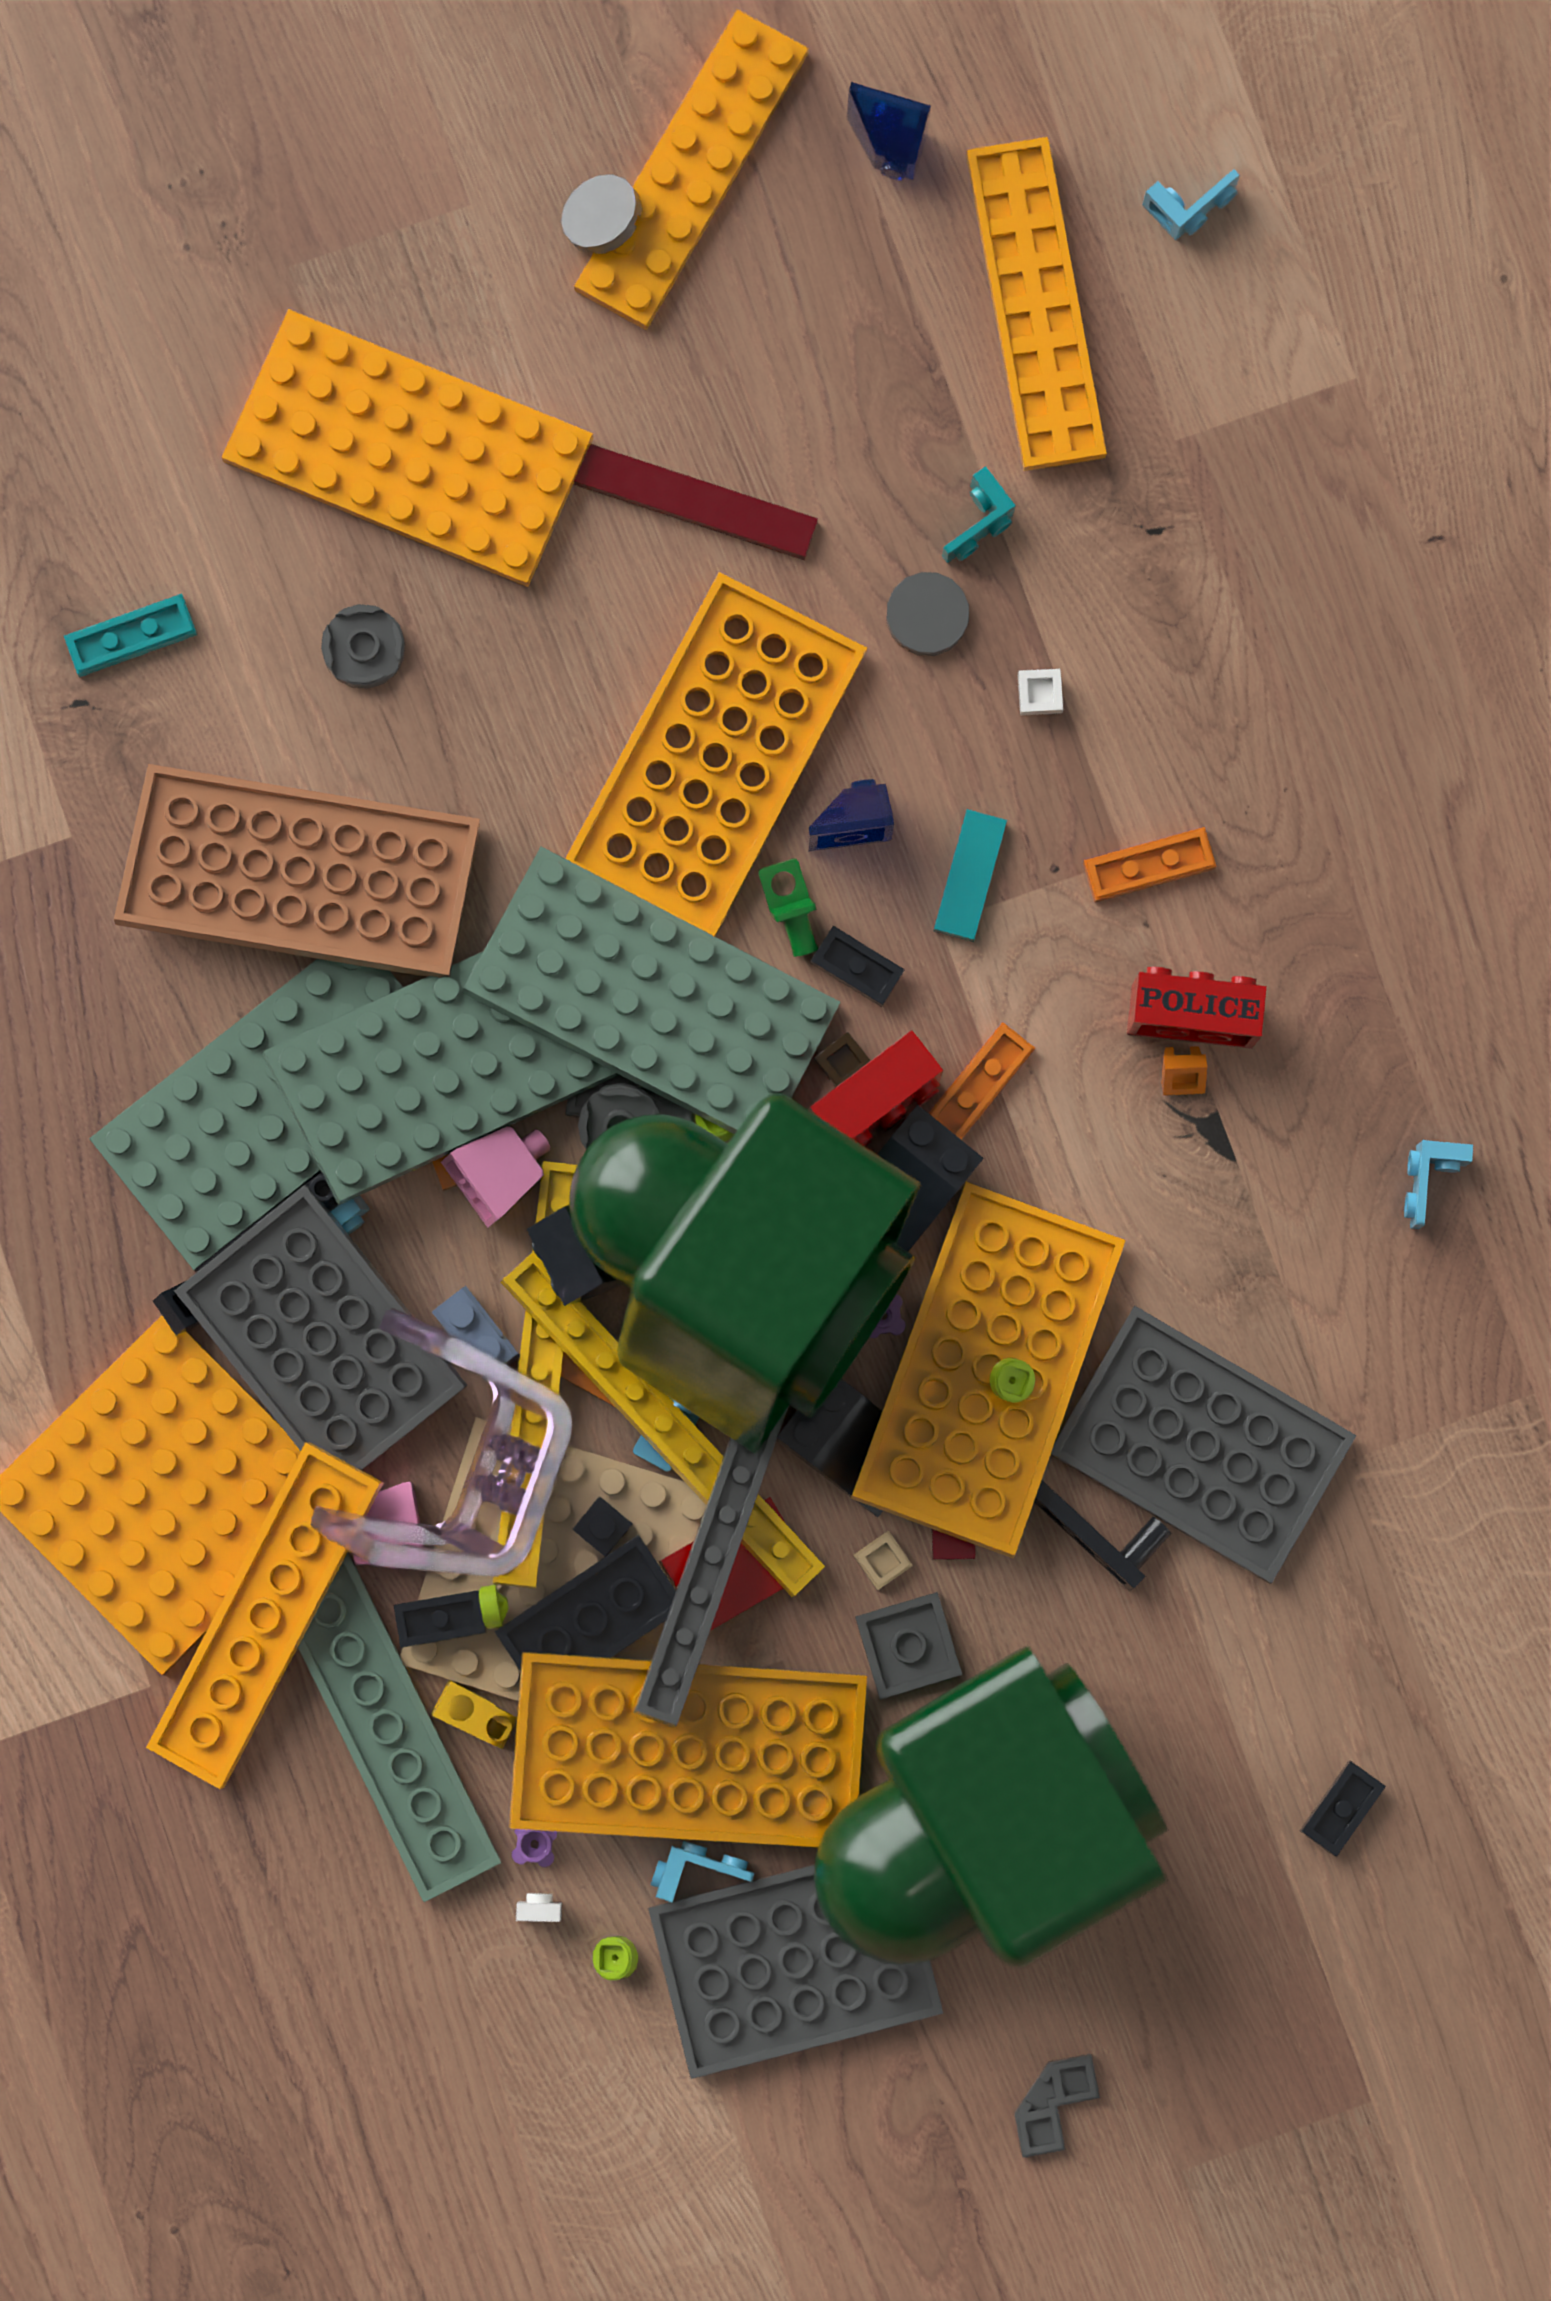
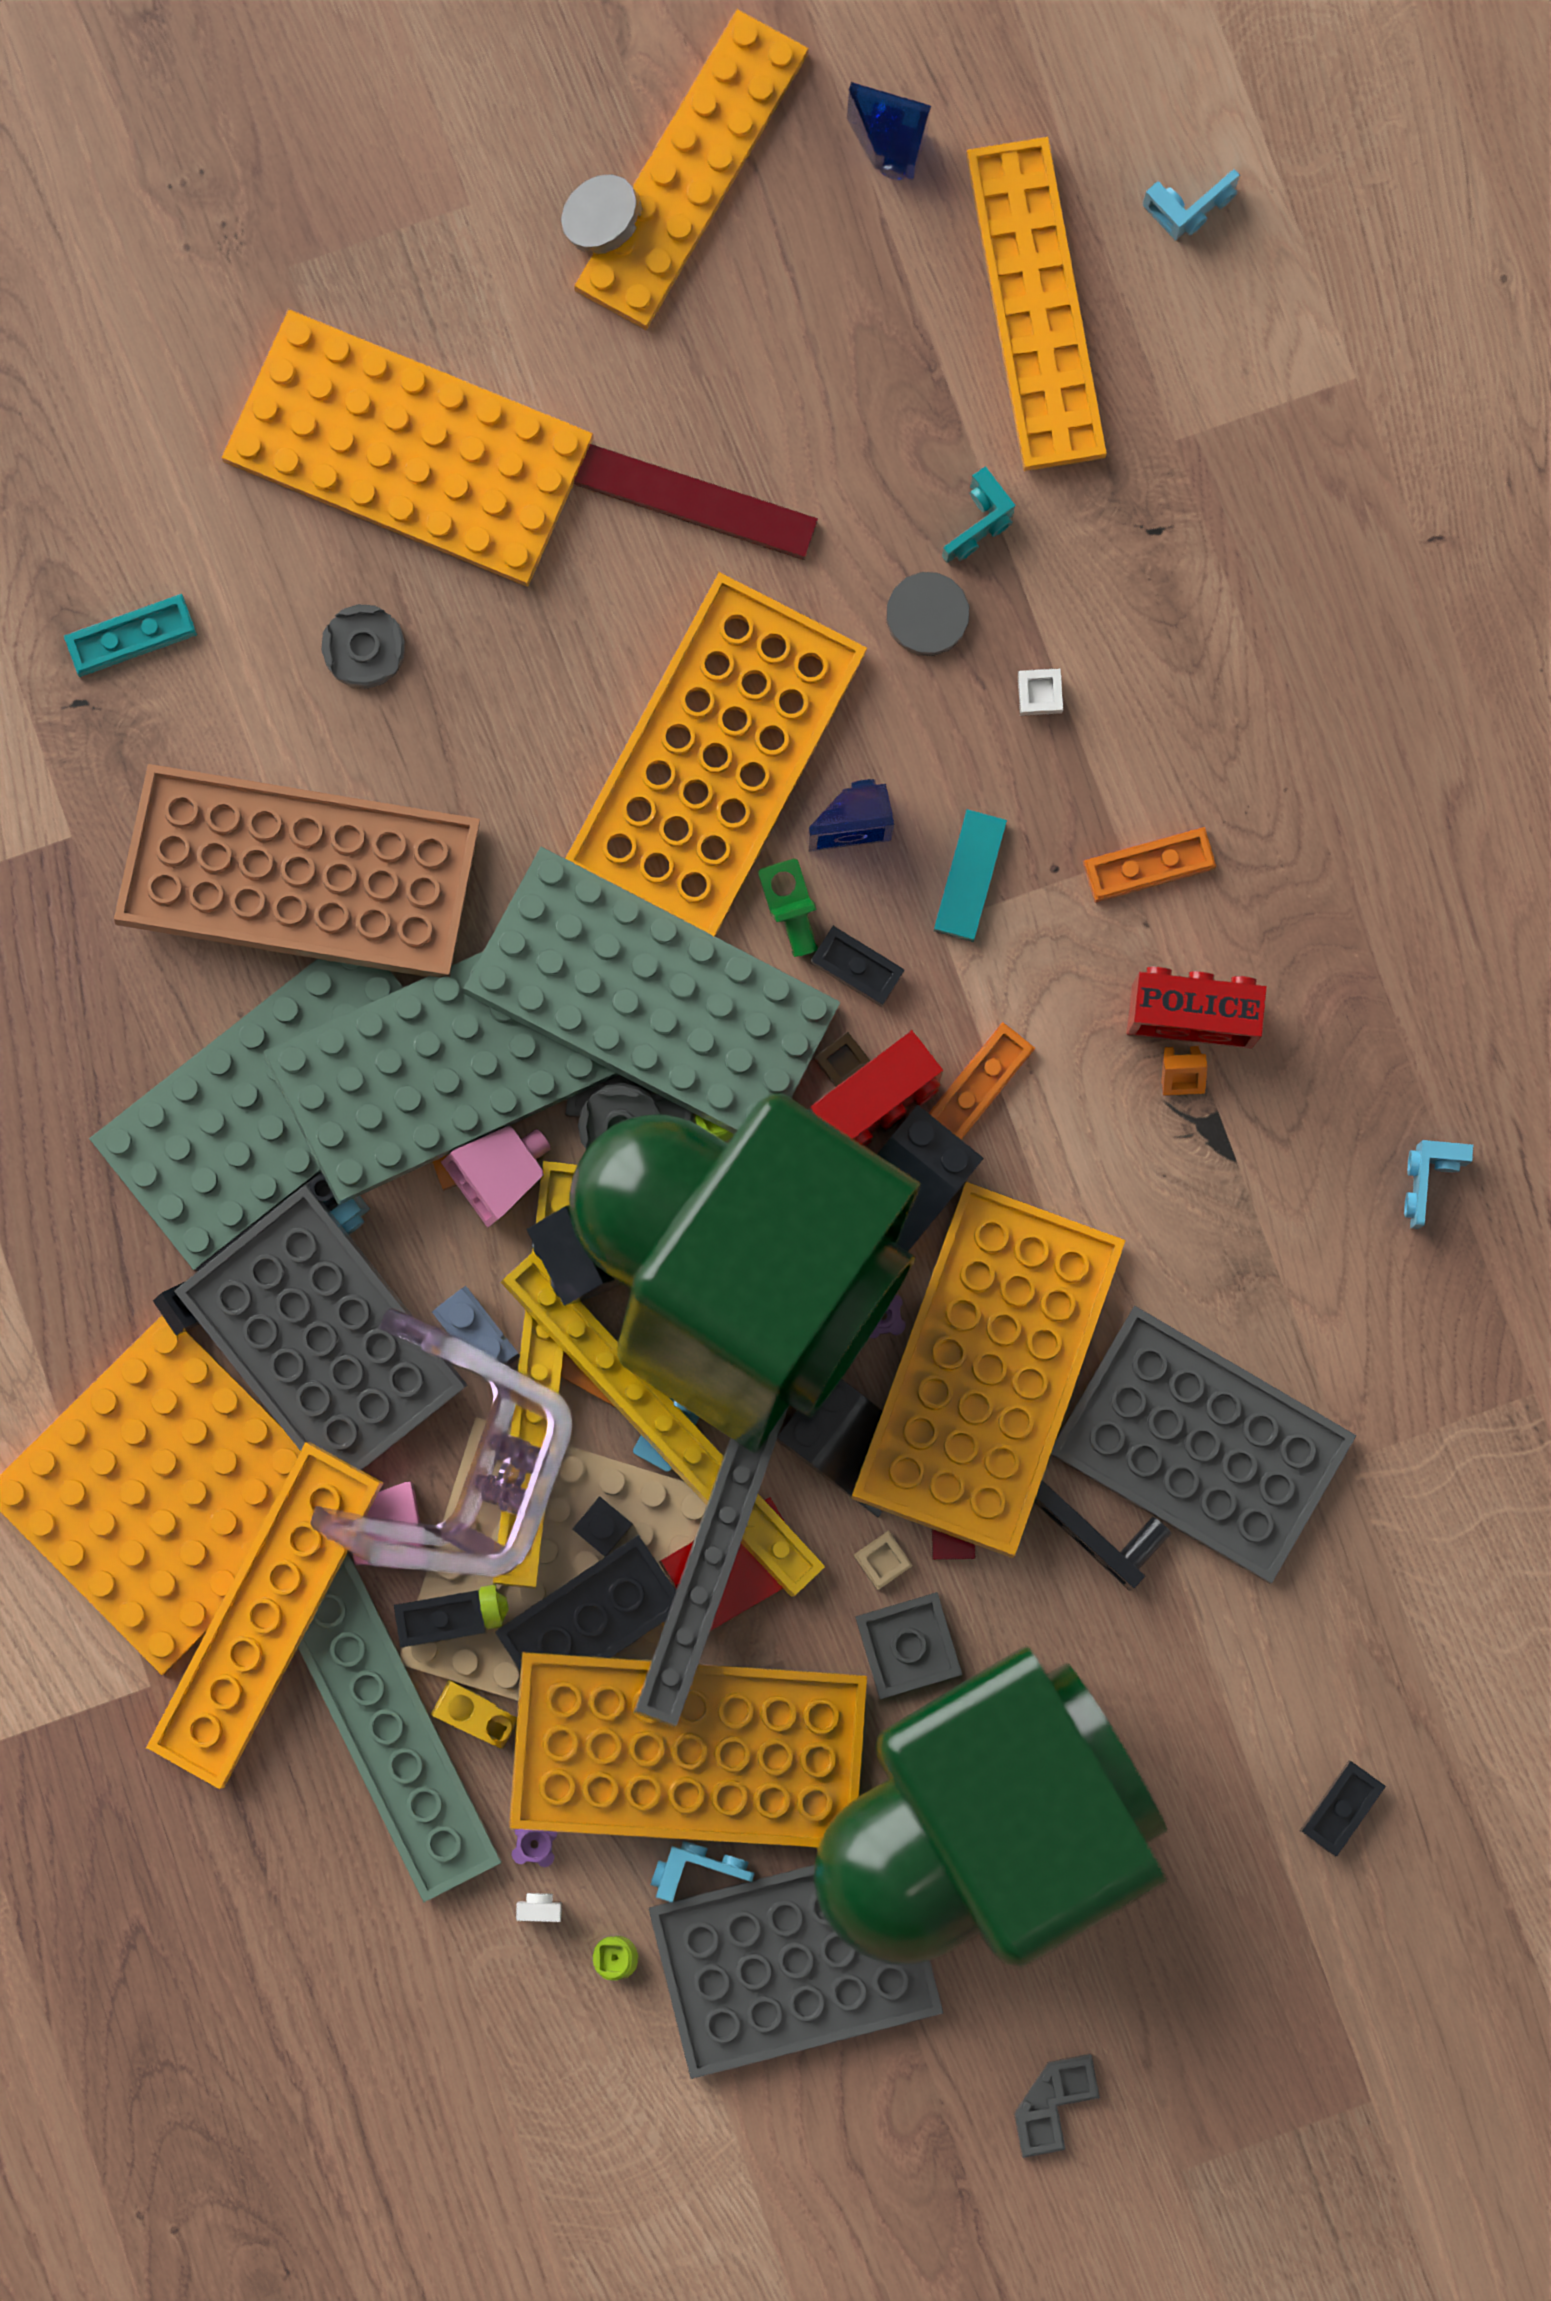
(1012, 1380): lime tile -> none

